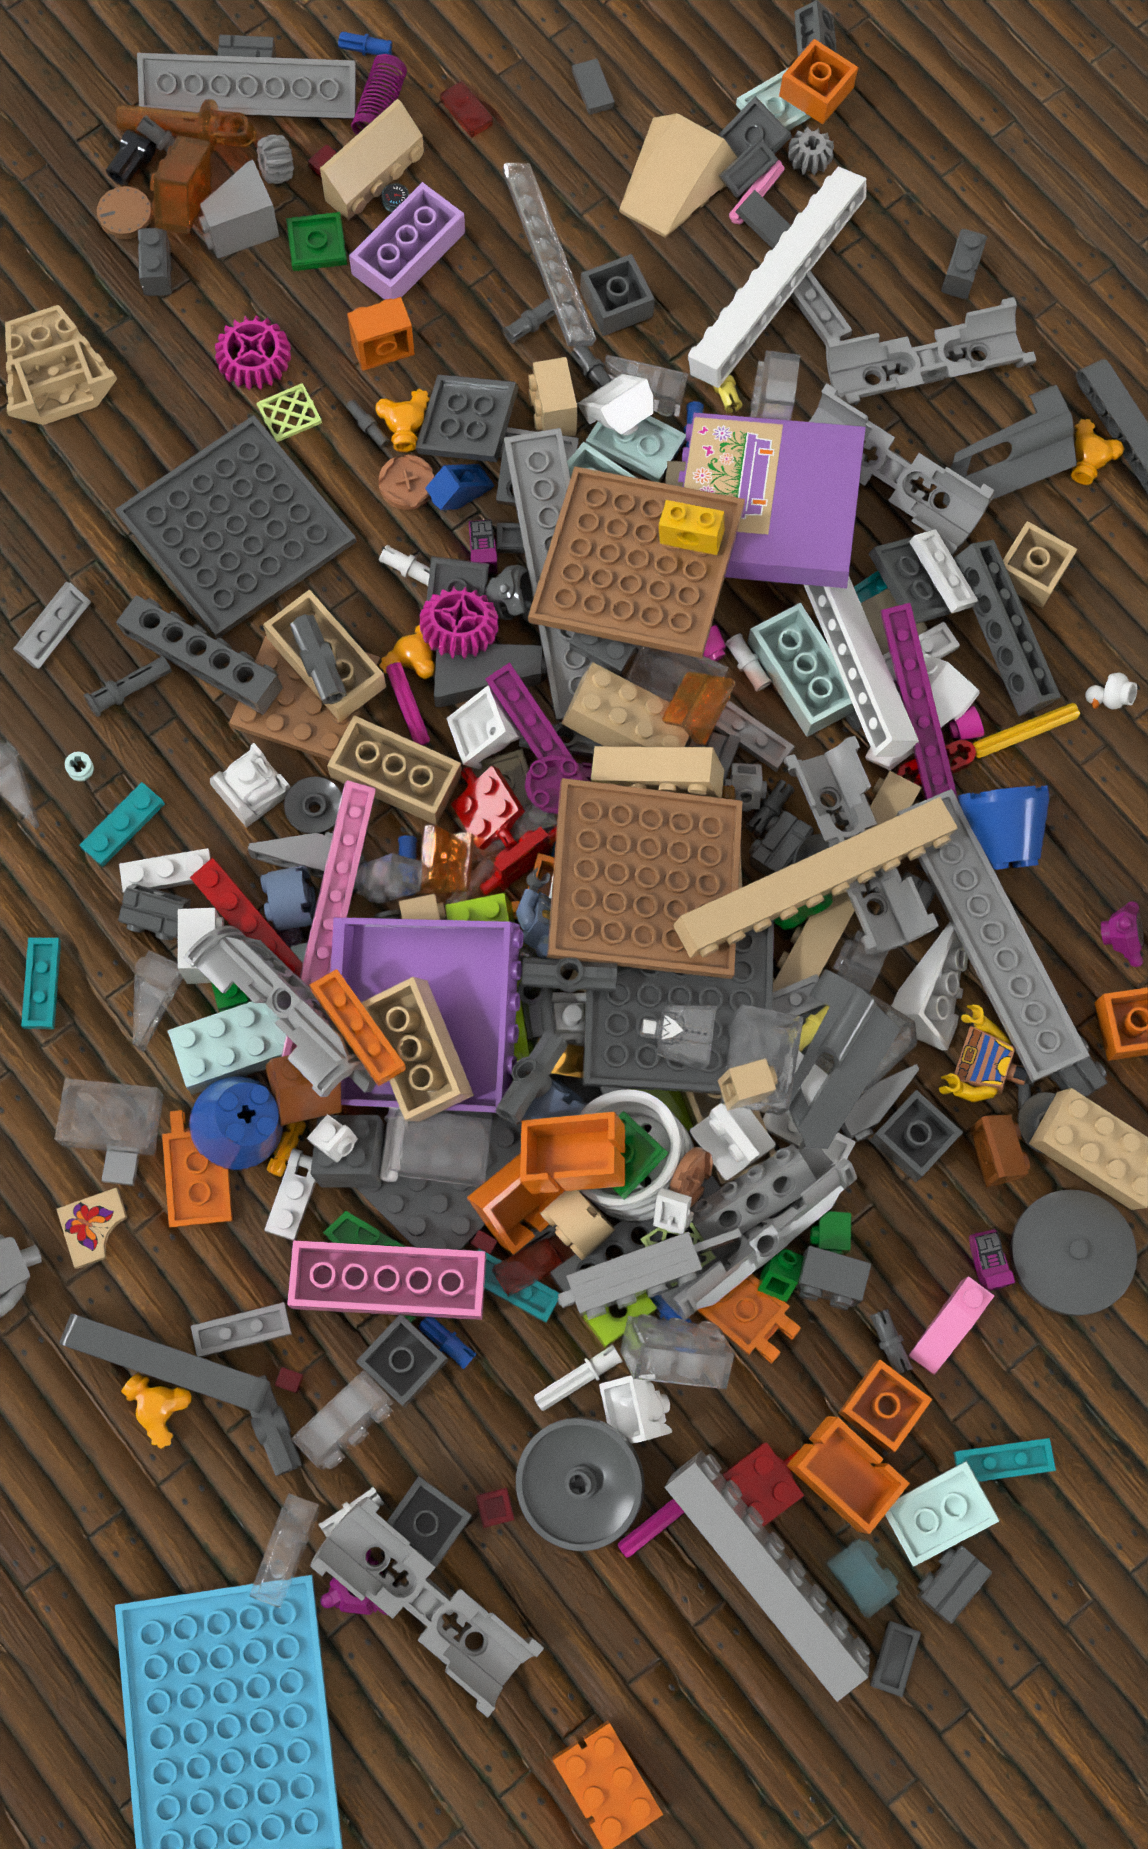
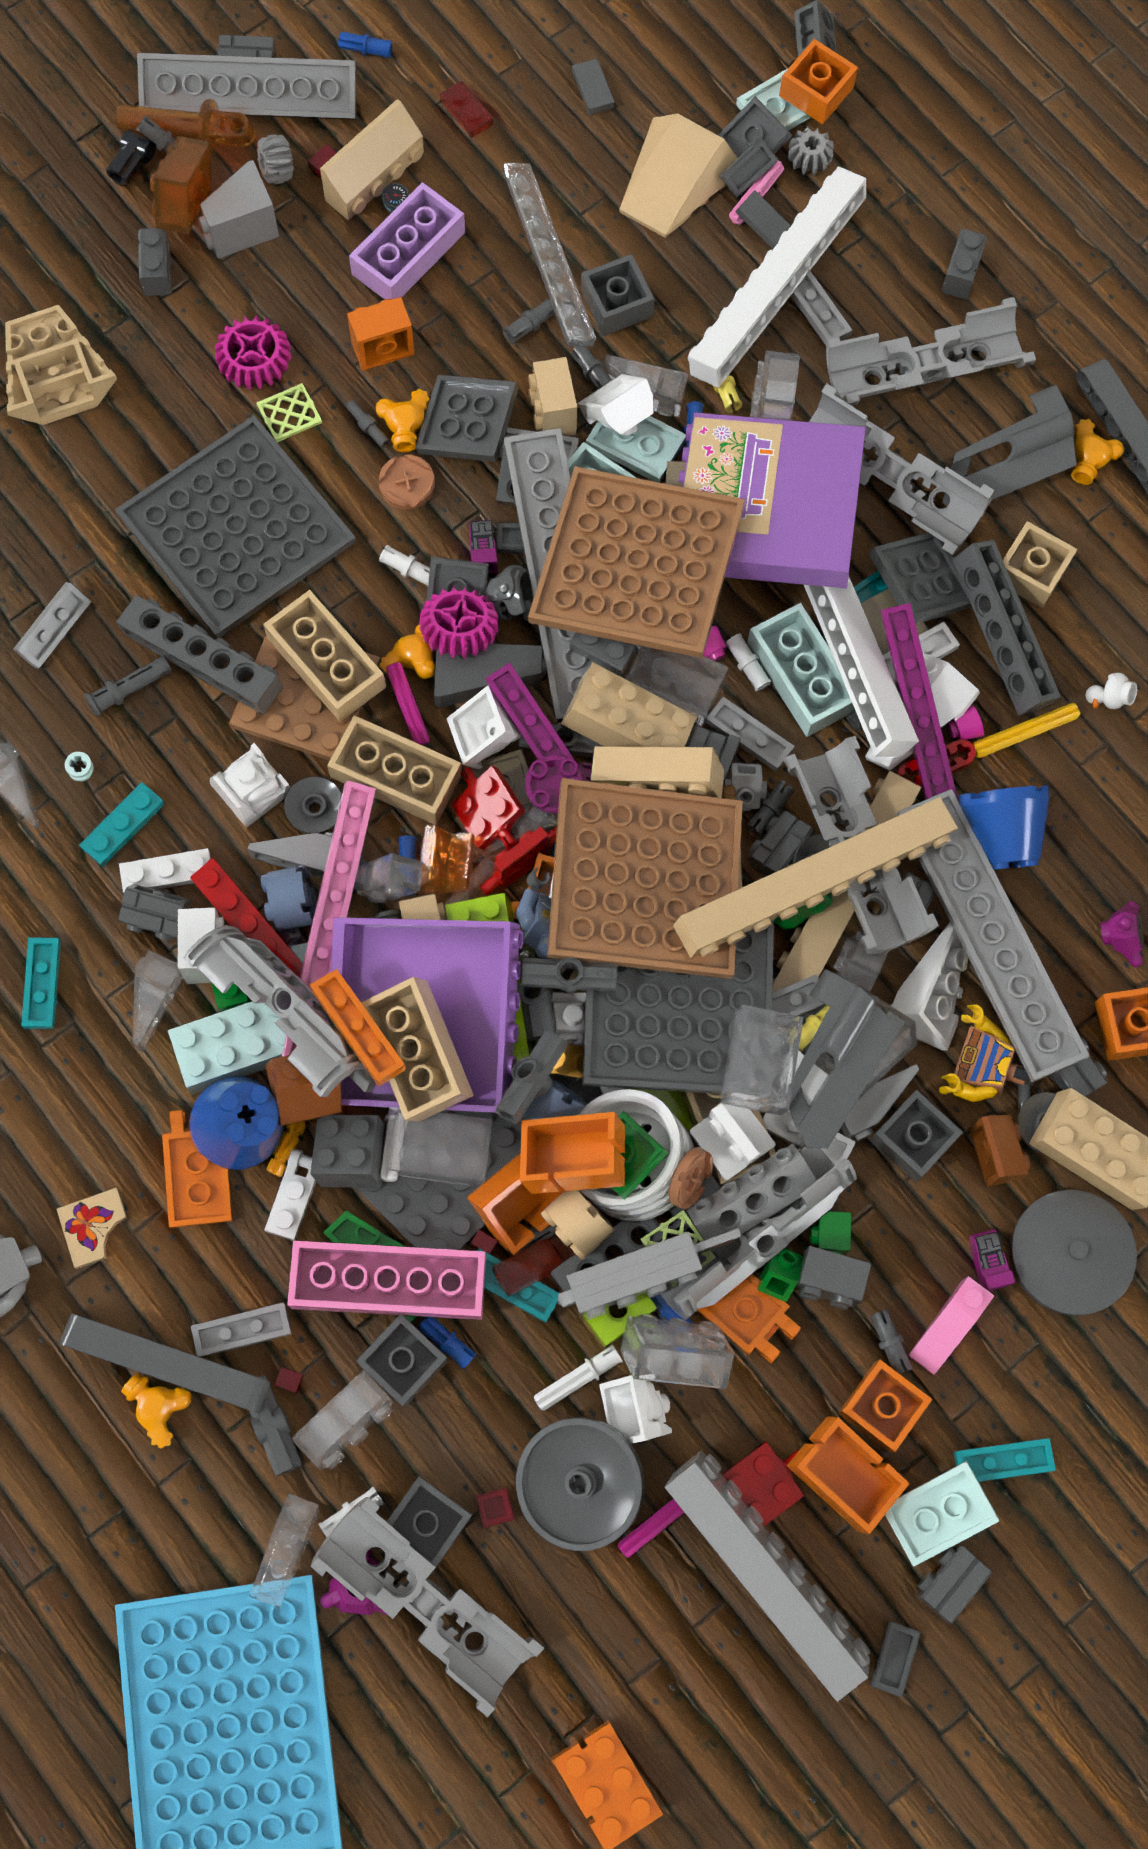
(109, 1116): clear brick -> none
(120, 1168): light grey tile -> none
(124, 212): medium nougat tile -> none
(316, 241): green tile -> none
(318, 659): dark grey piece -> none
(333, 1138): white bracket -> none
(369, 117): magenta piece -> none
(458, 485): blue slope -> none
(672, 1211): white bracket -> none
(683, 1034): clear torso -> none
(691, 527): yellow brick -> none
(699, 704): clear orange bracket -> none
(747, 1084): tan brick -> none
(863, 1577): clear light blue brick -> none
(943, 571): white plate -> none

